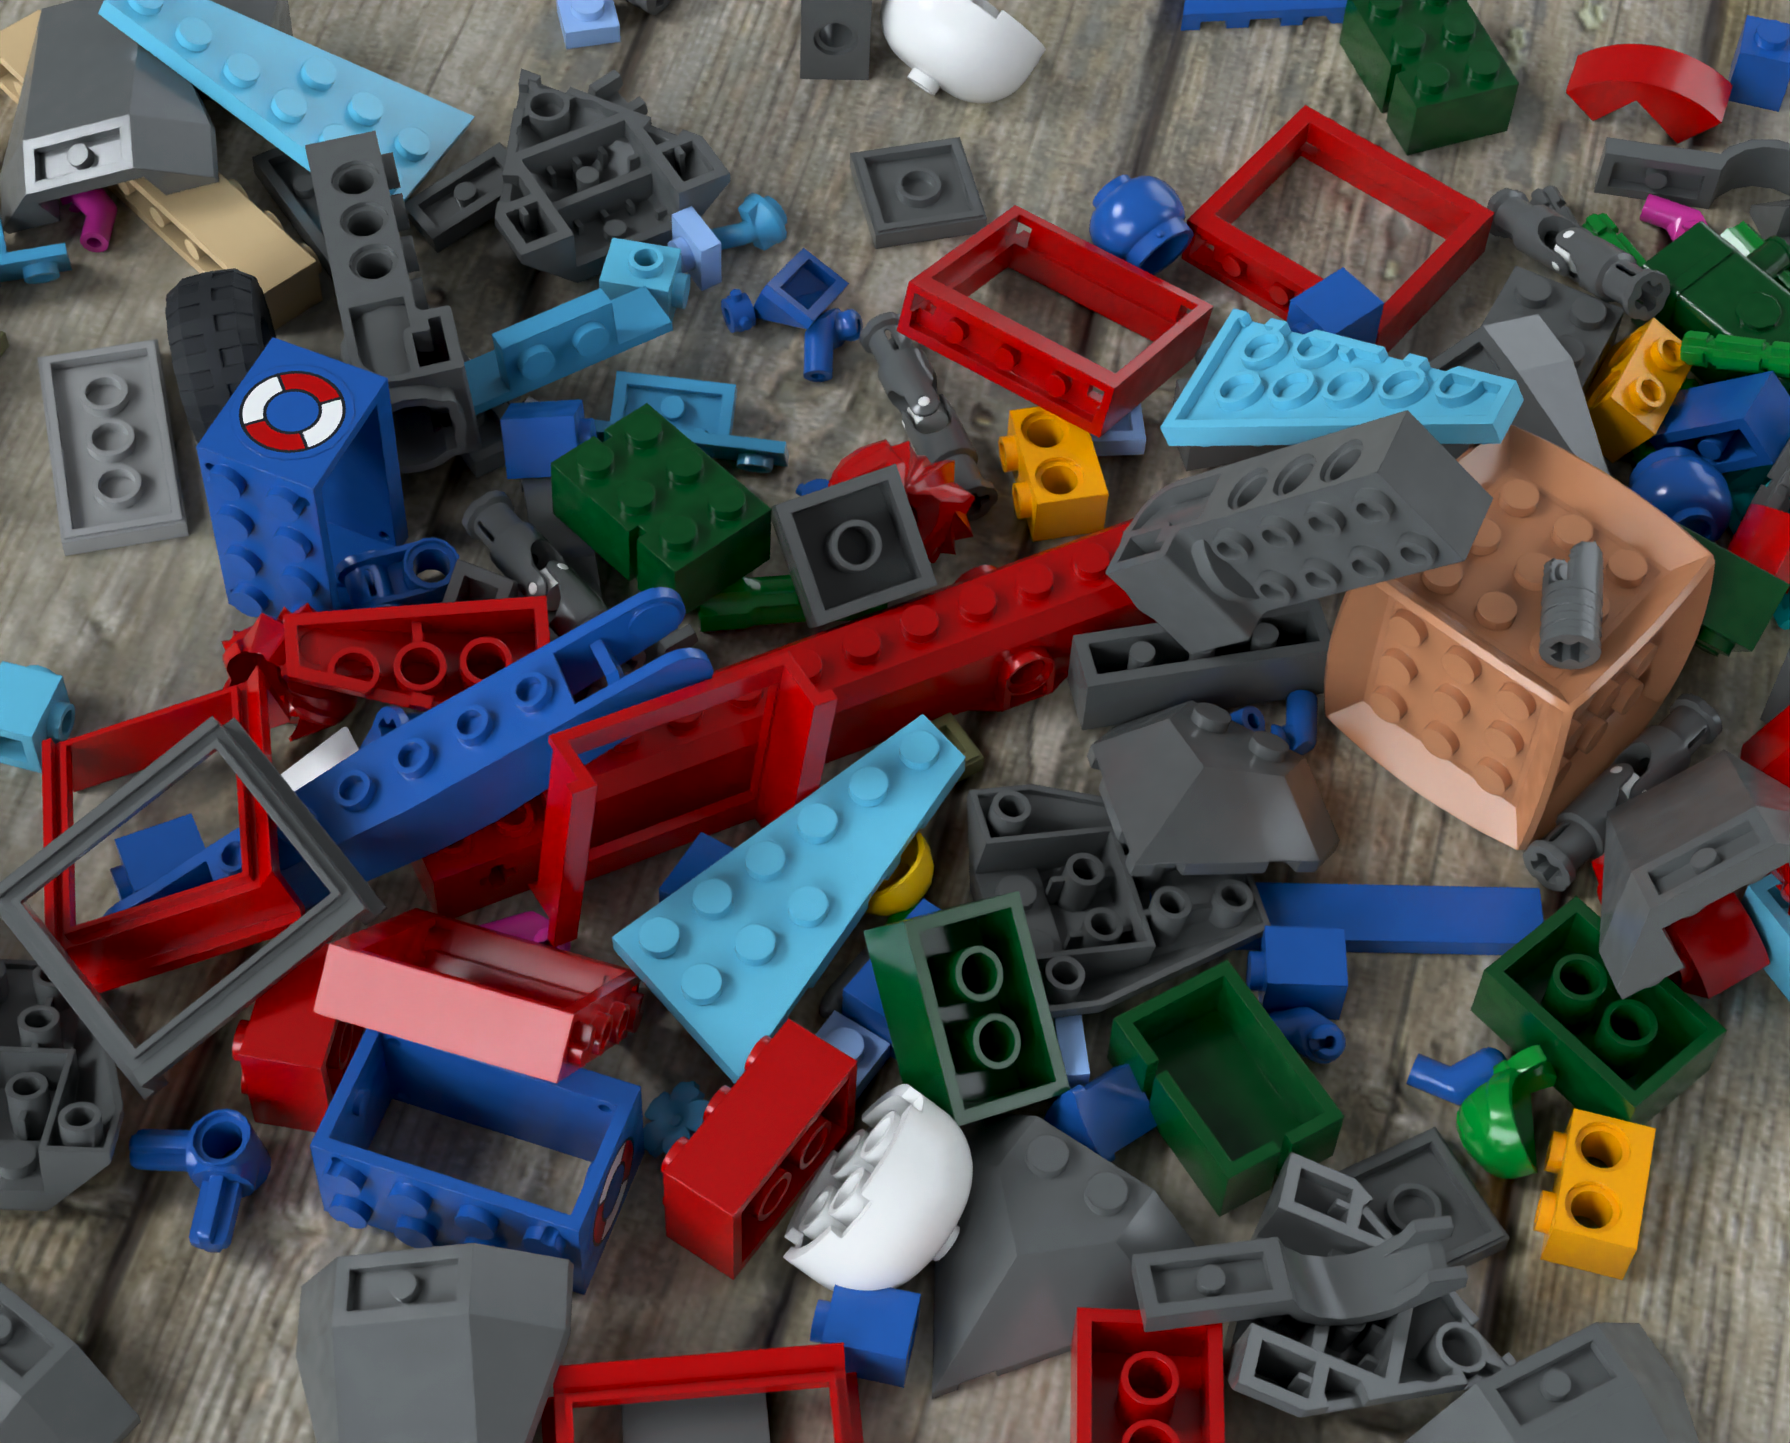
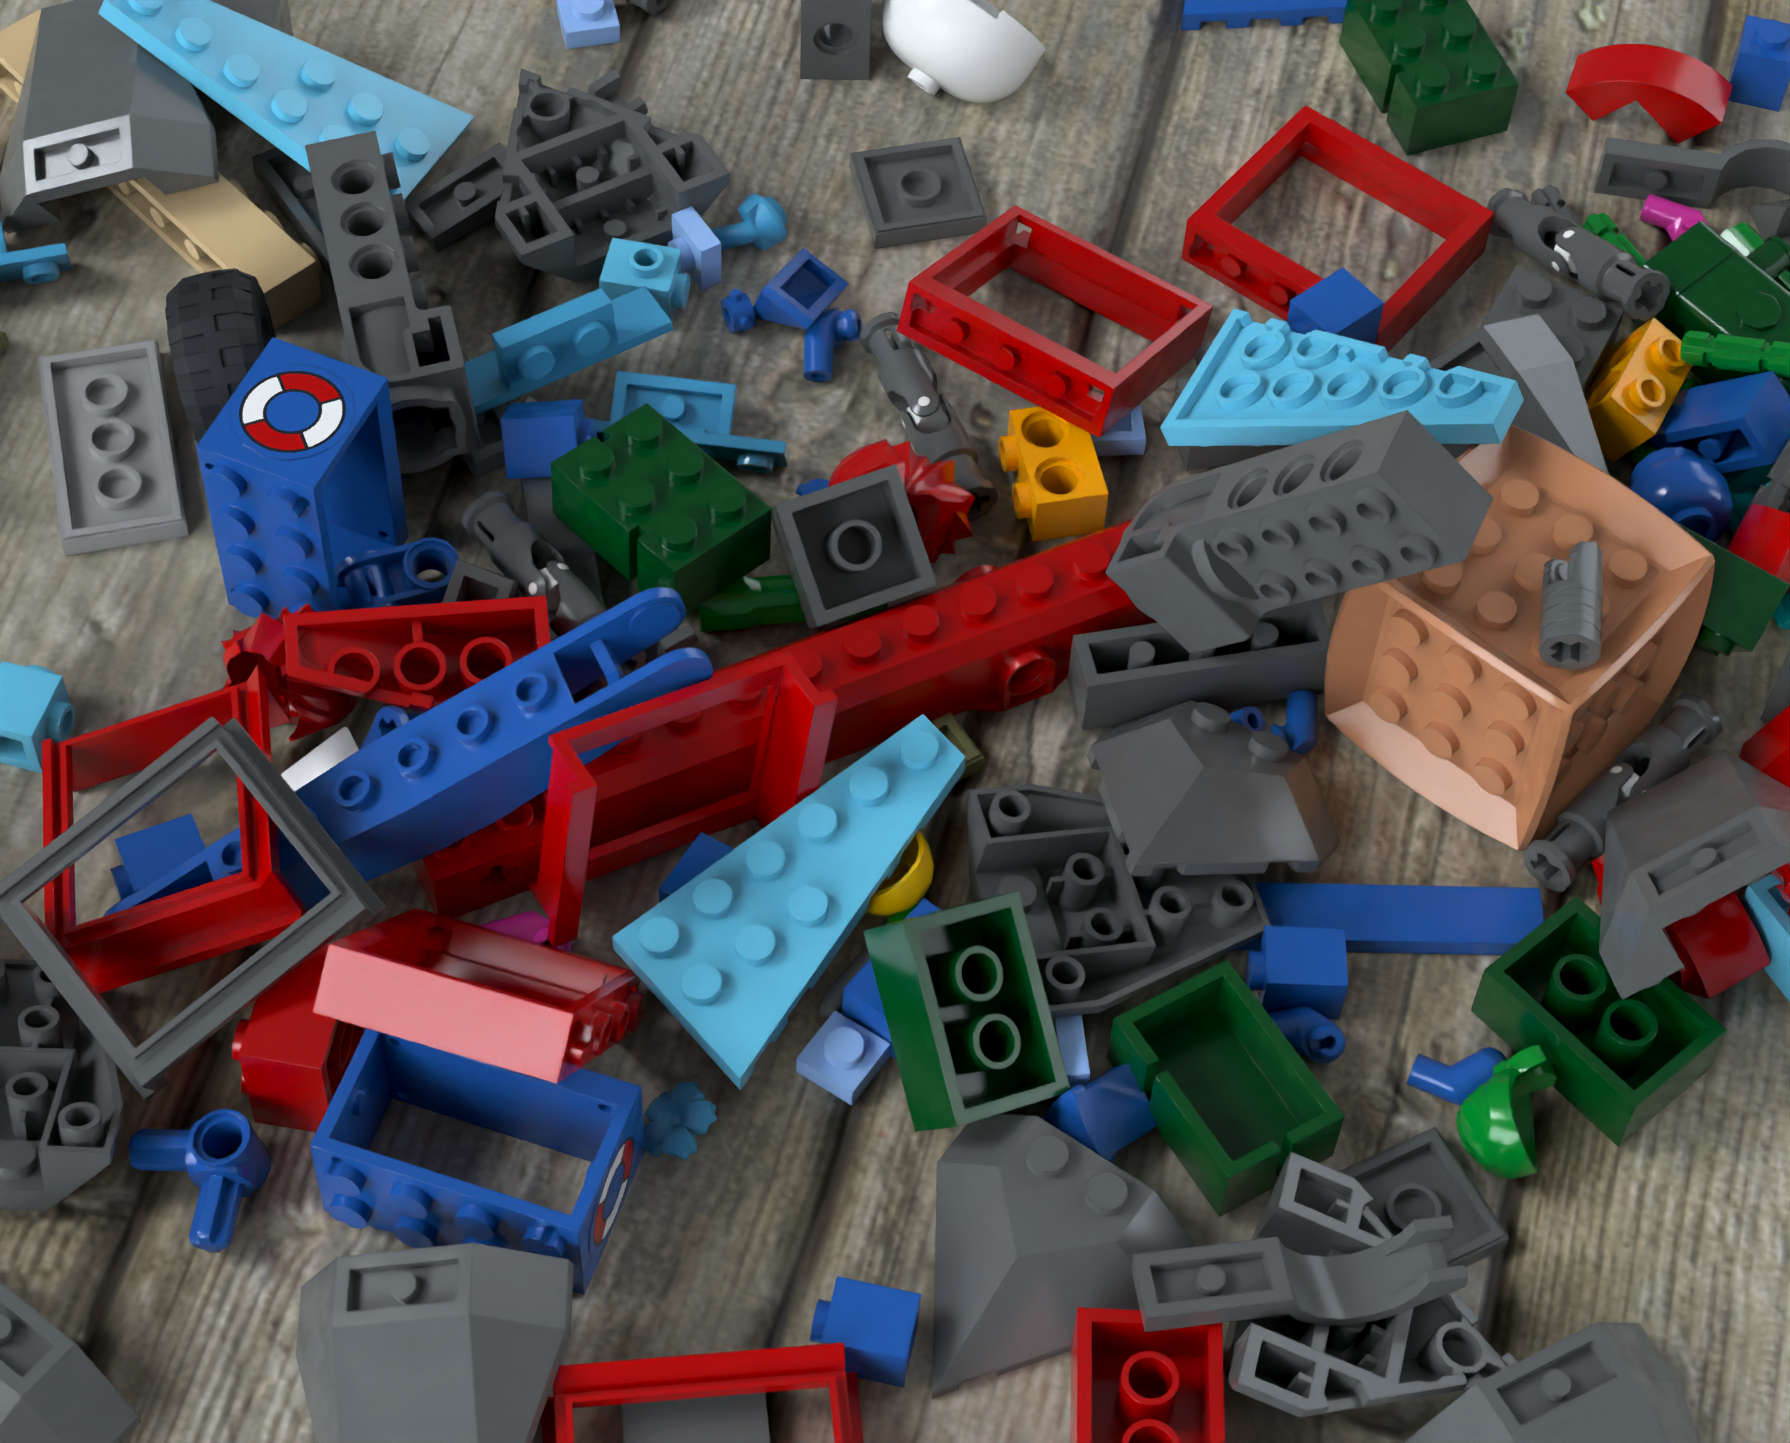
(99, 218): dark pink arm -> none
(758, 1147): red brick -> none
(884, 1198): white cylinder -> none
(1140, 222): blue piece -> none
(1607, 1196): light orange brick -> none

